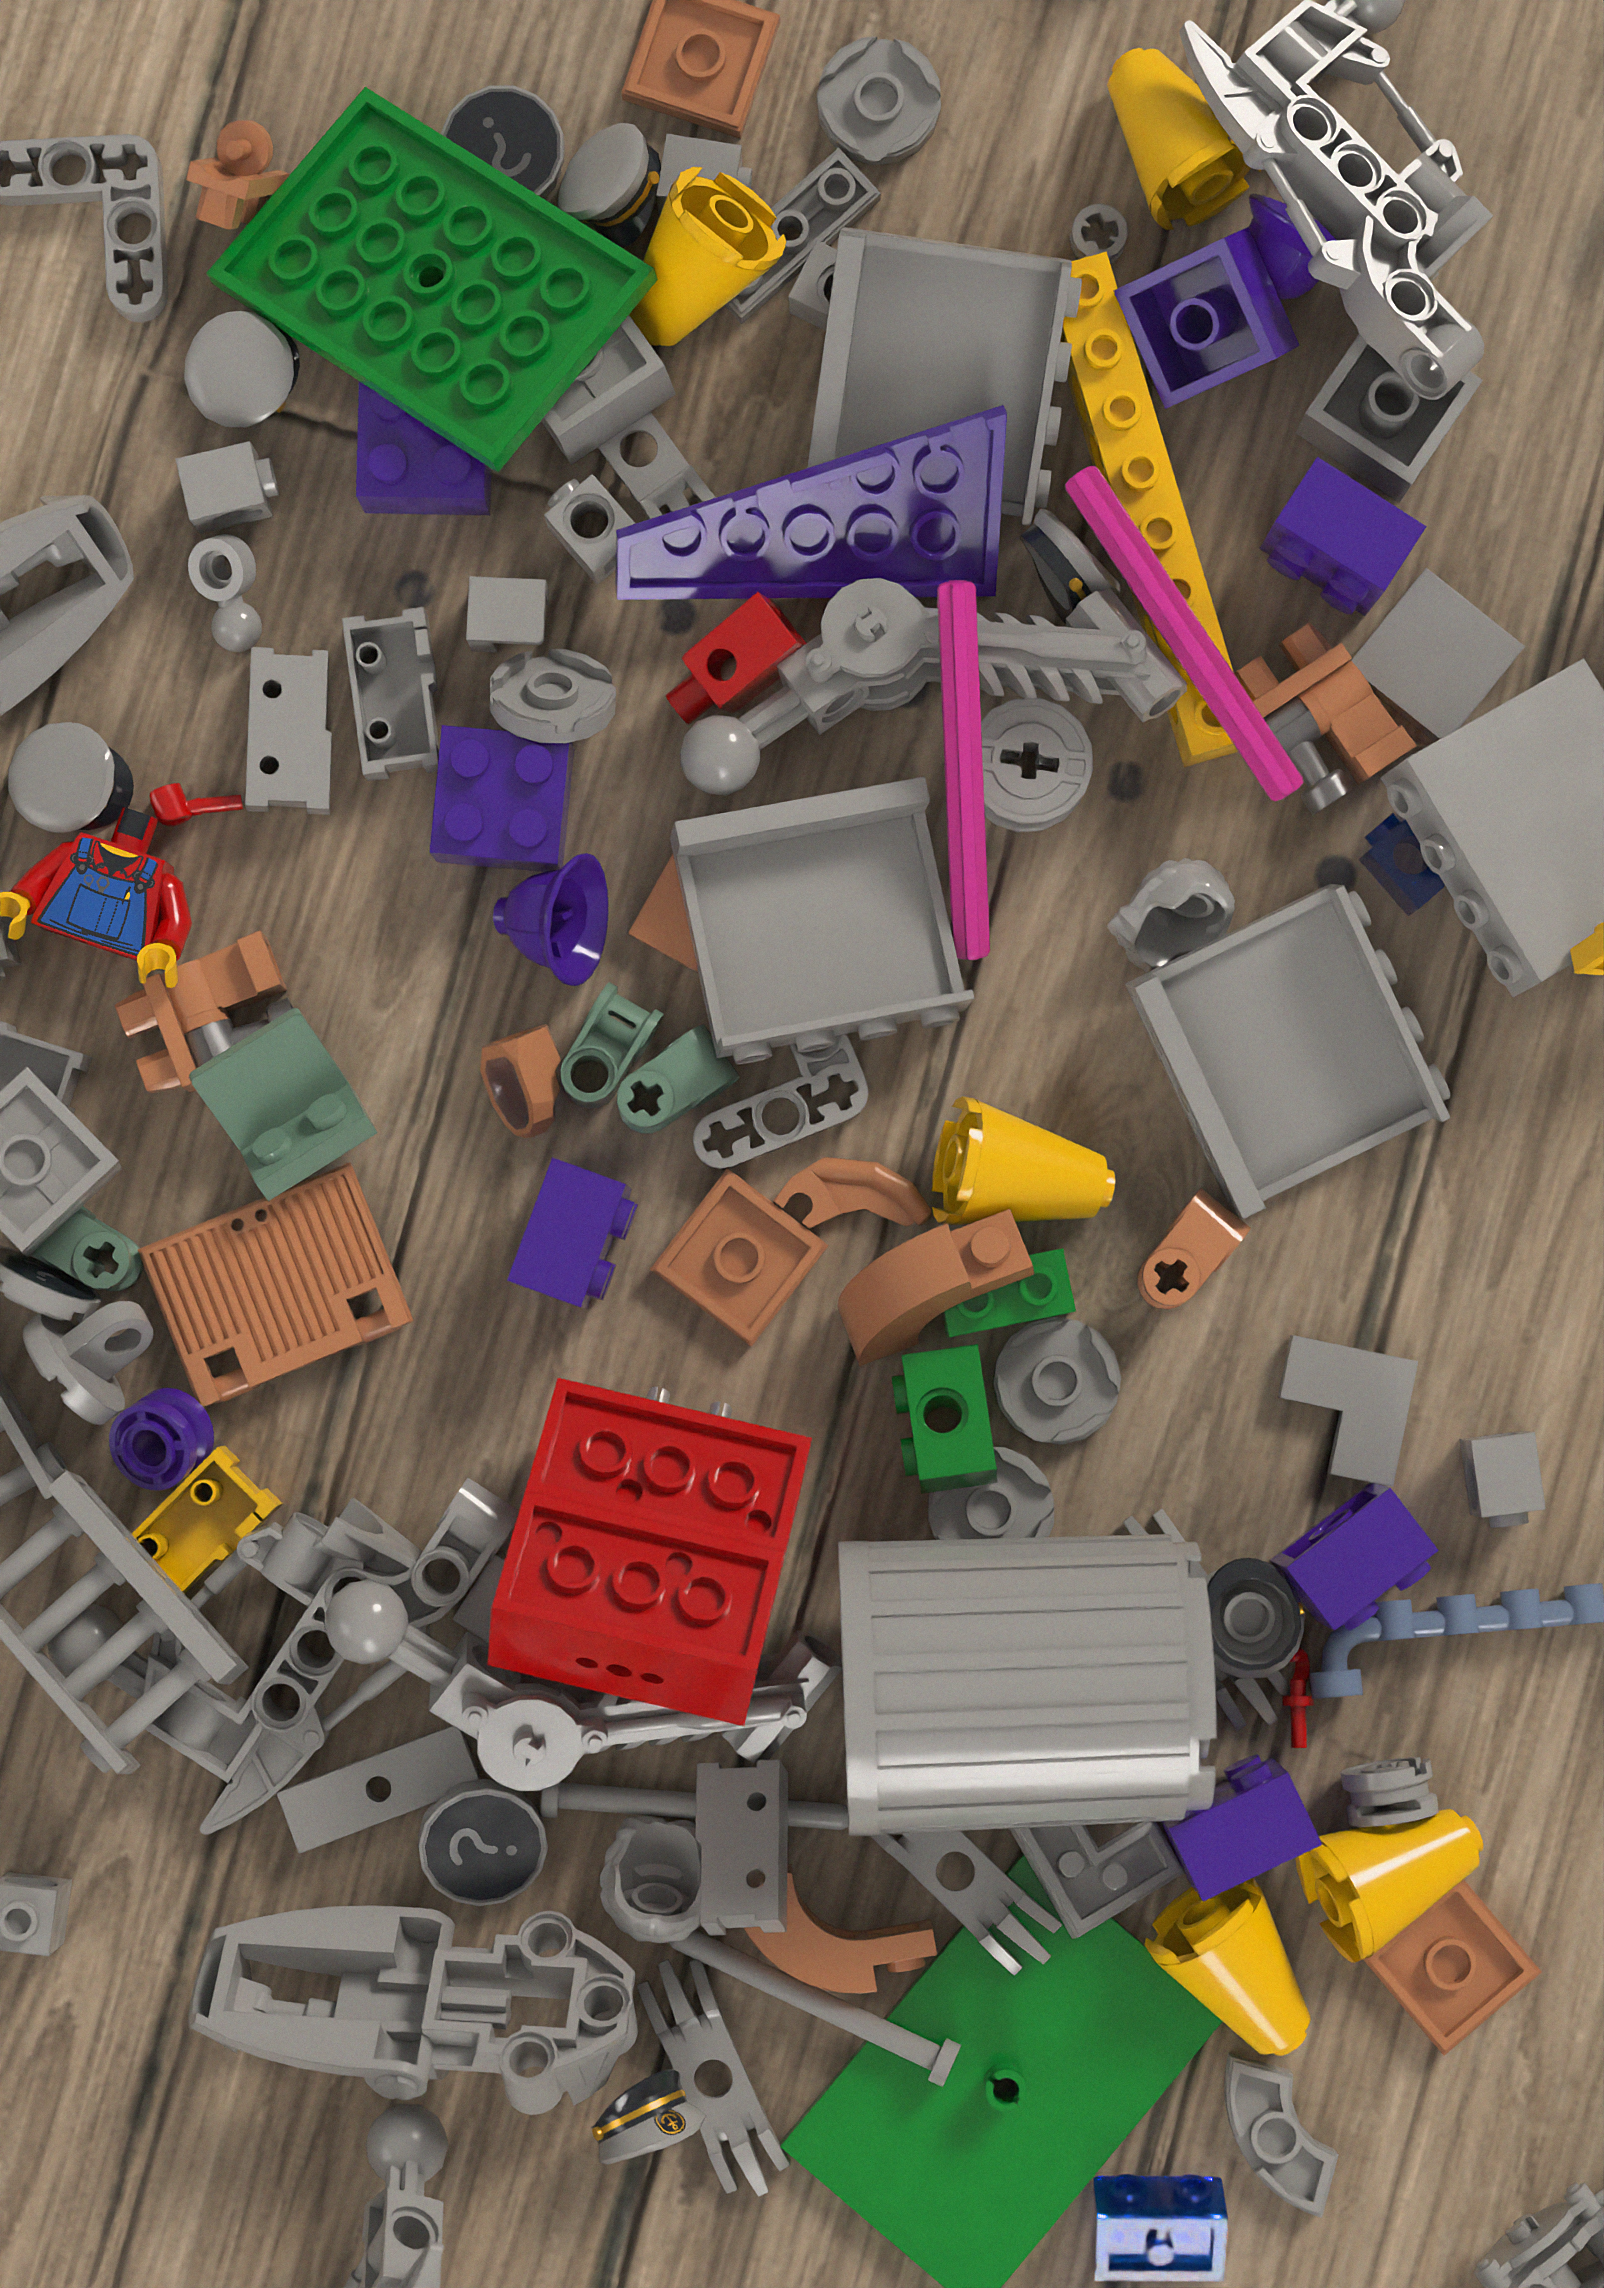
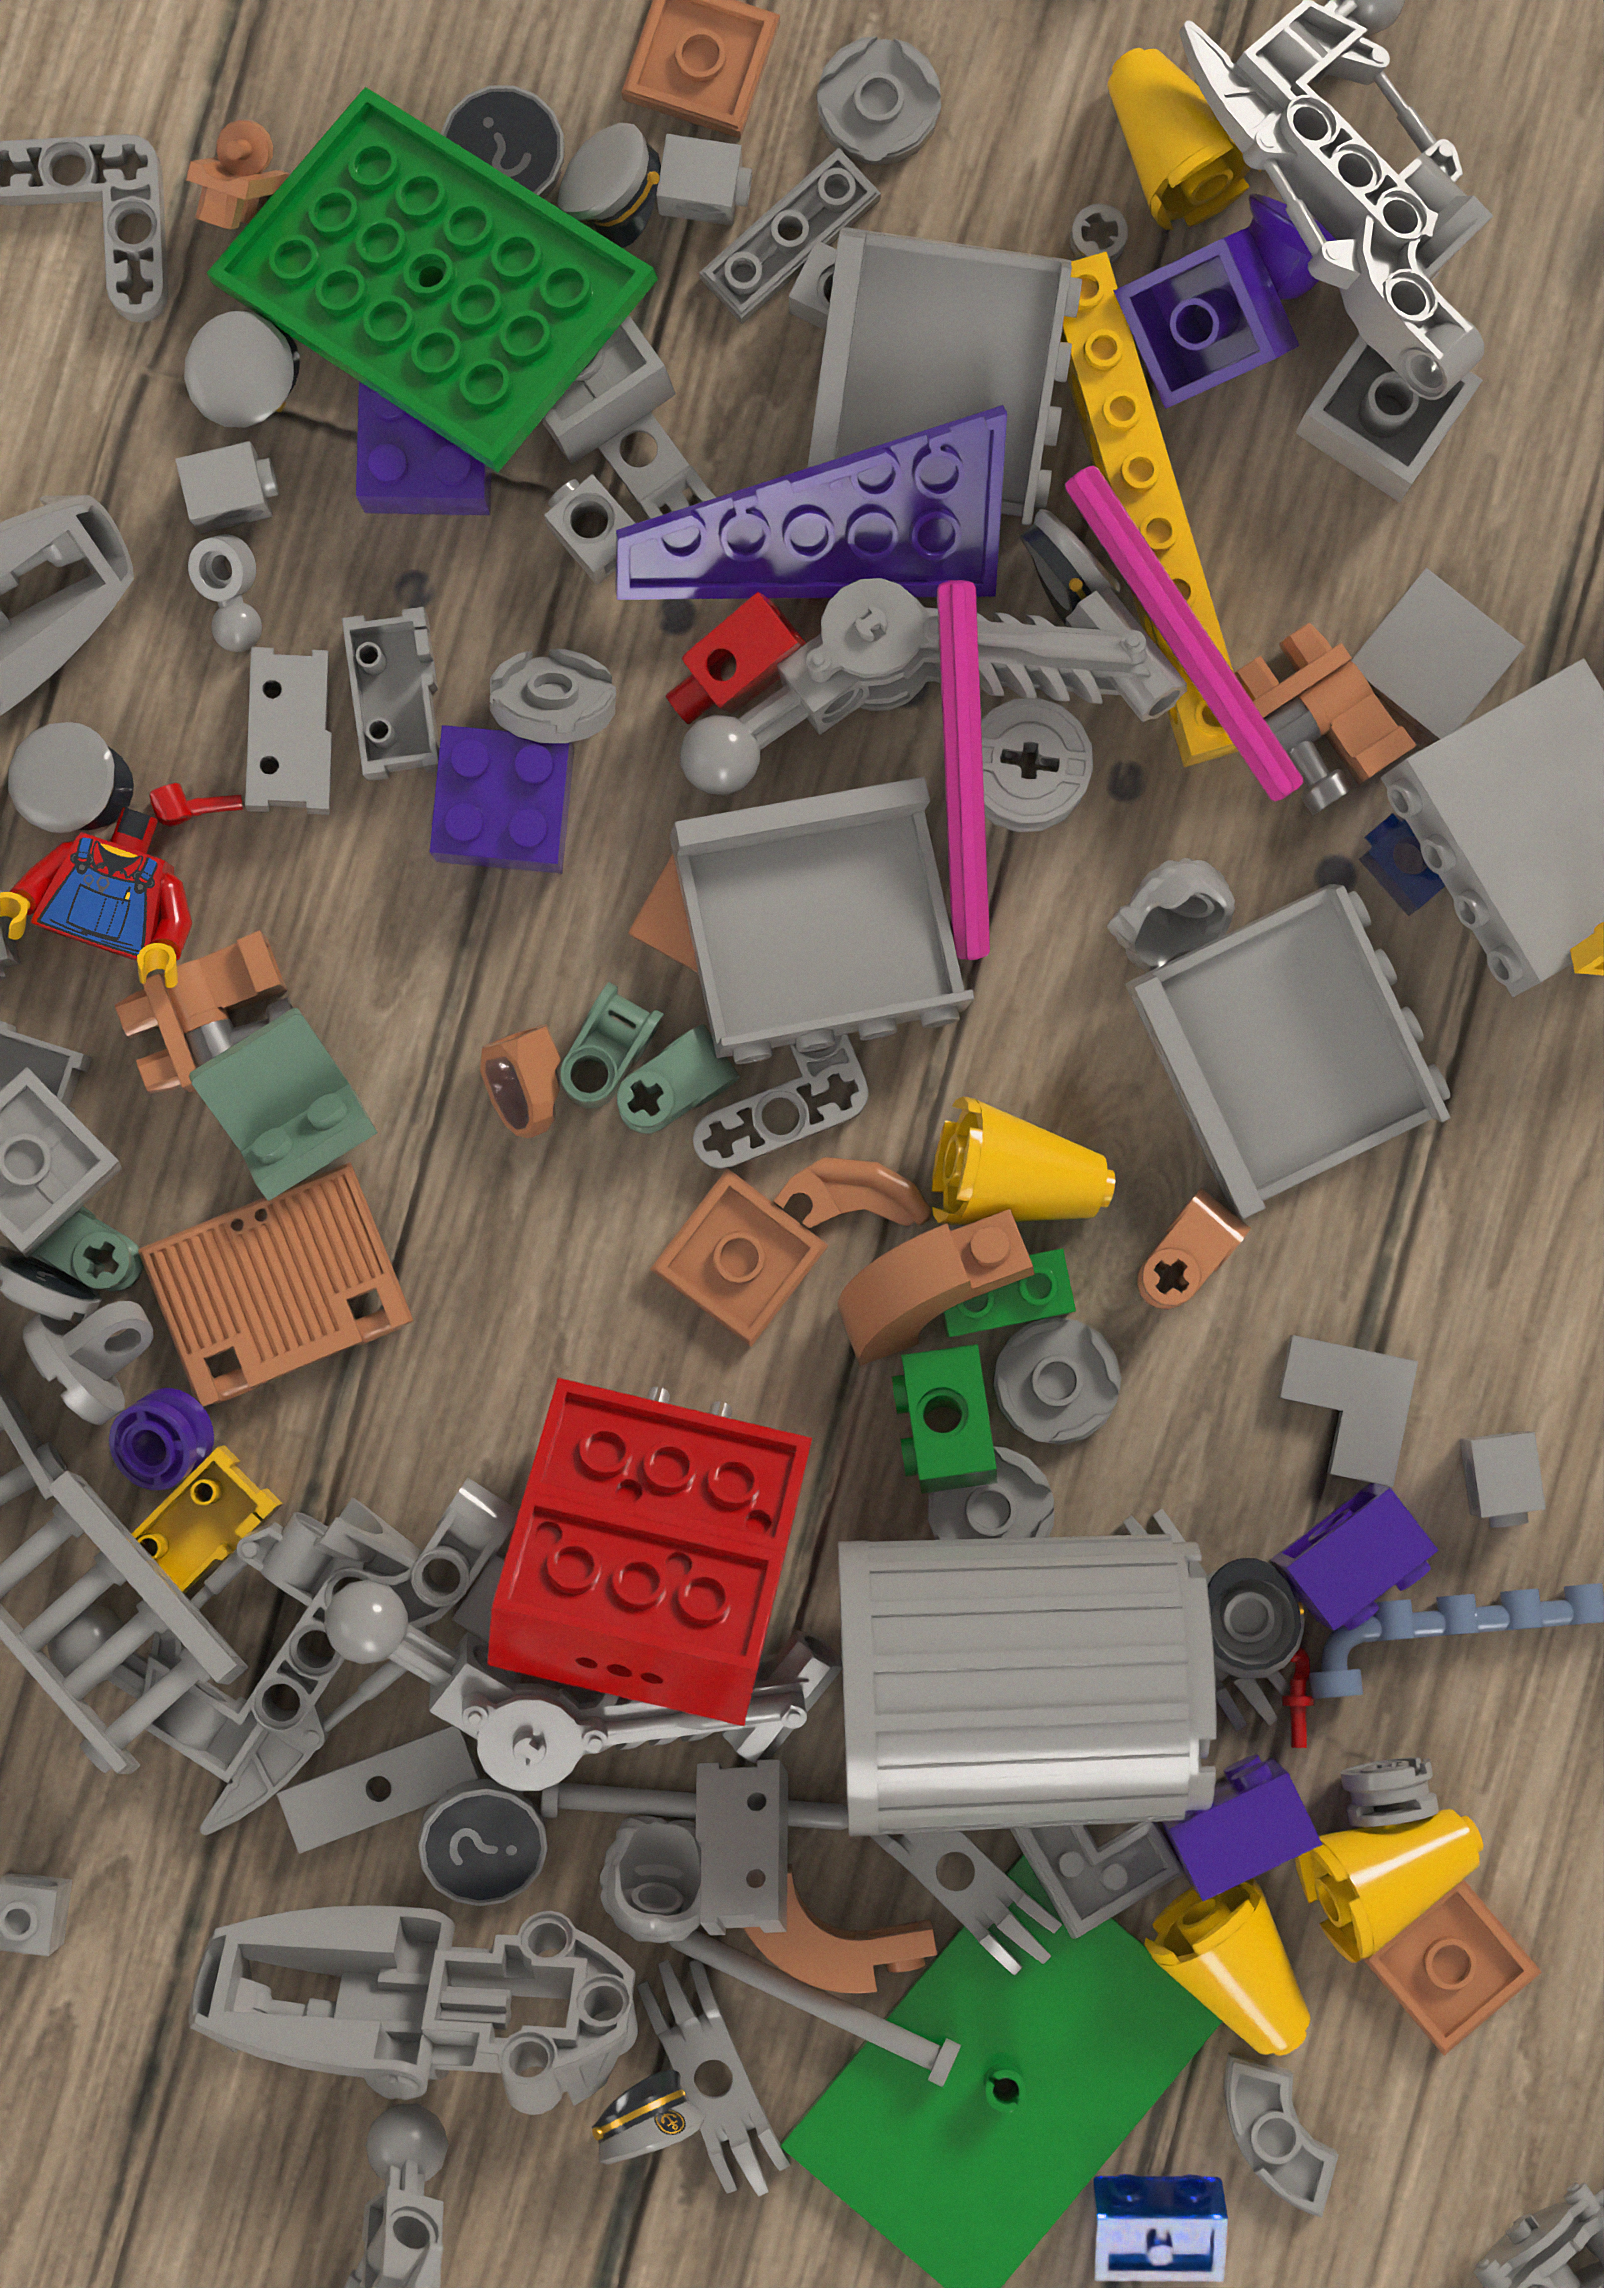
(505, 612): light grey panel -> none
(559, 918): dark purple hat -> none
(572, 1234): dark purple brick -> none
(704, 253): yellow cone -> none
(1340, 539): dark purple brick -> none

